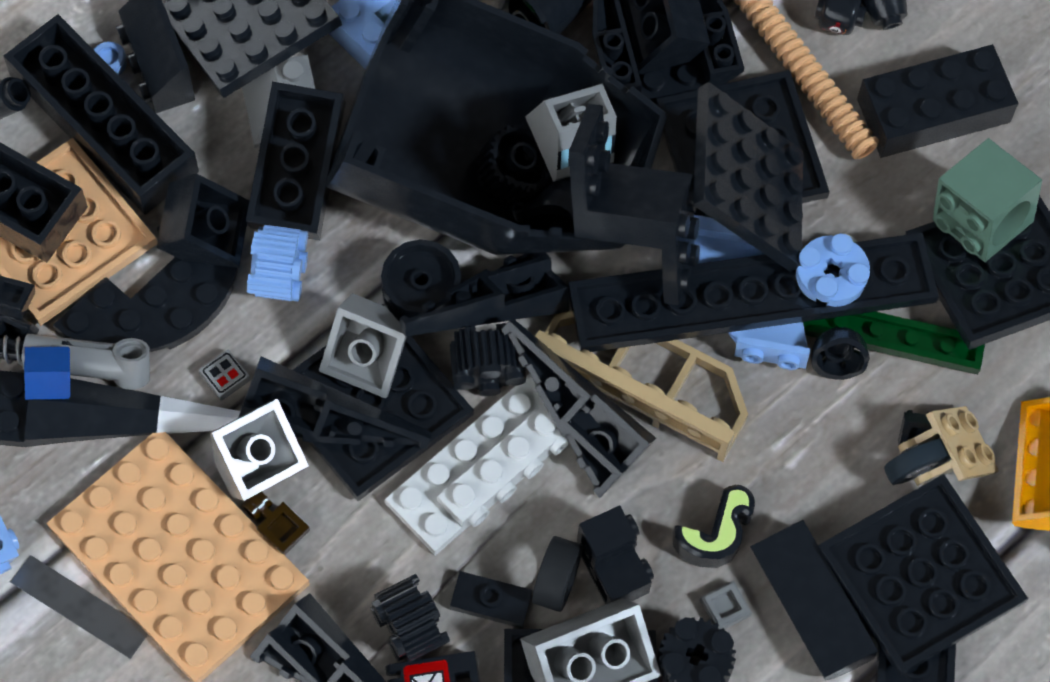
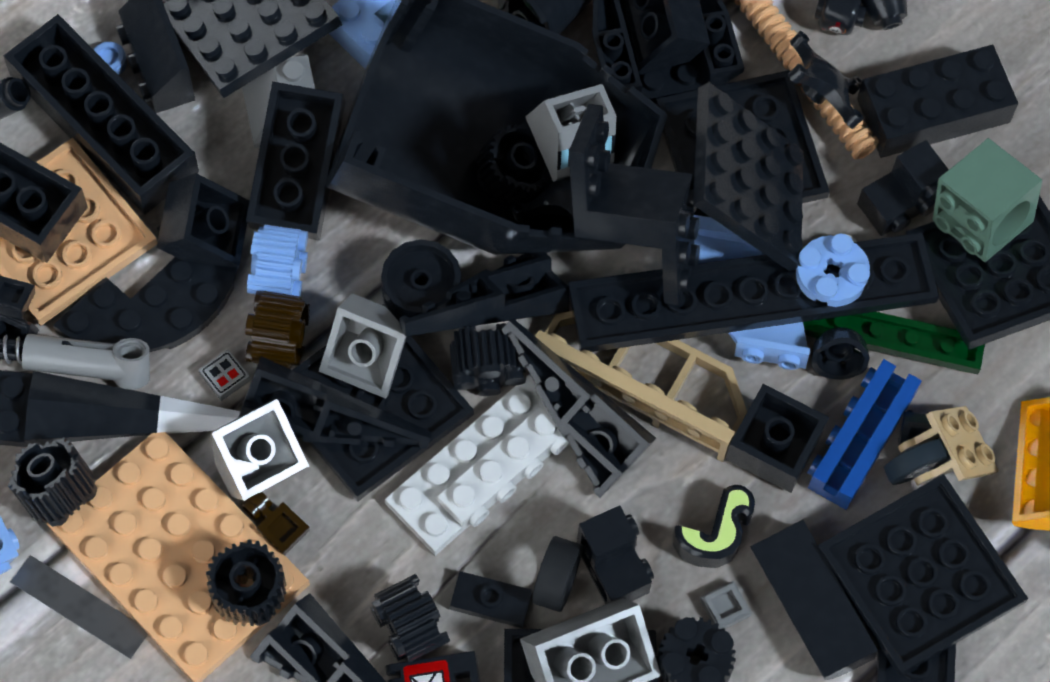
(47, 373): blue panel -> none
(52, 481): none -> black brick
(236, 566): none -> black brick
(277, 328): none -> dark brown brick
(777, 438): none -> black brick
(824, 81): none -> black piece
(863, 435): none -> blue brick
(904, 191): none -> black brick

